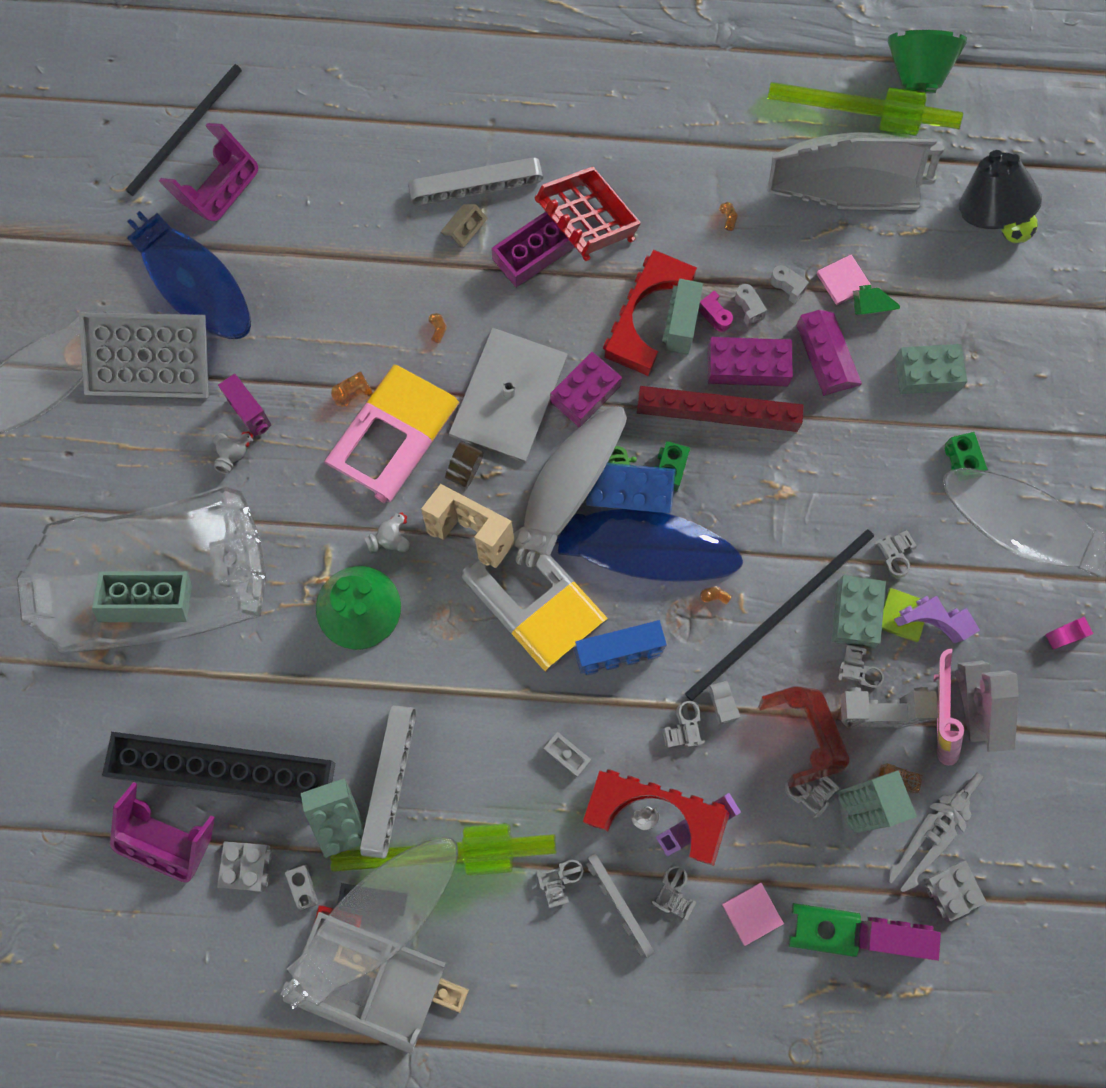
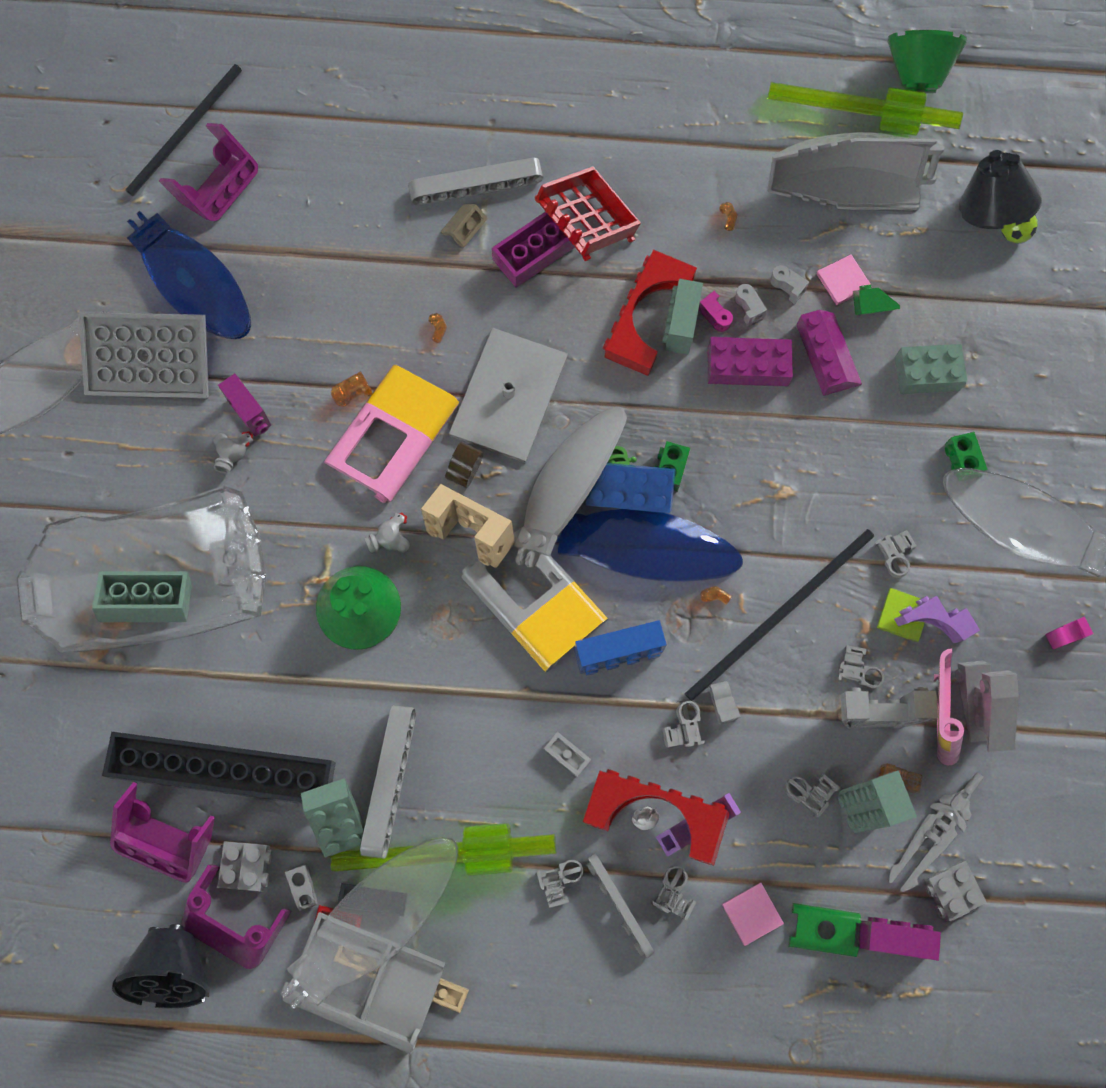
(164, 971): none -> black cone
(245, 950): none -> magenta windscreen
(585, 389): magenta brick -> none
(720, 408): dark red brick -> none
(831, 755): clear red windscreen -> none
(858, 611): sand green brick -> none

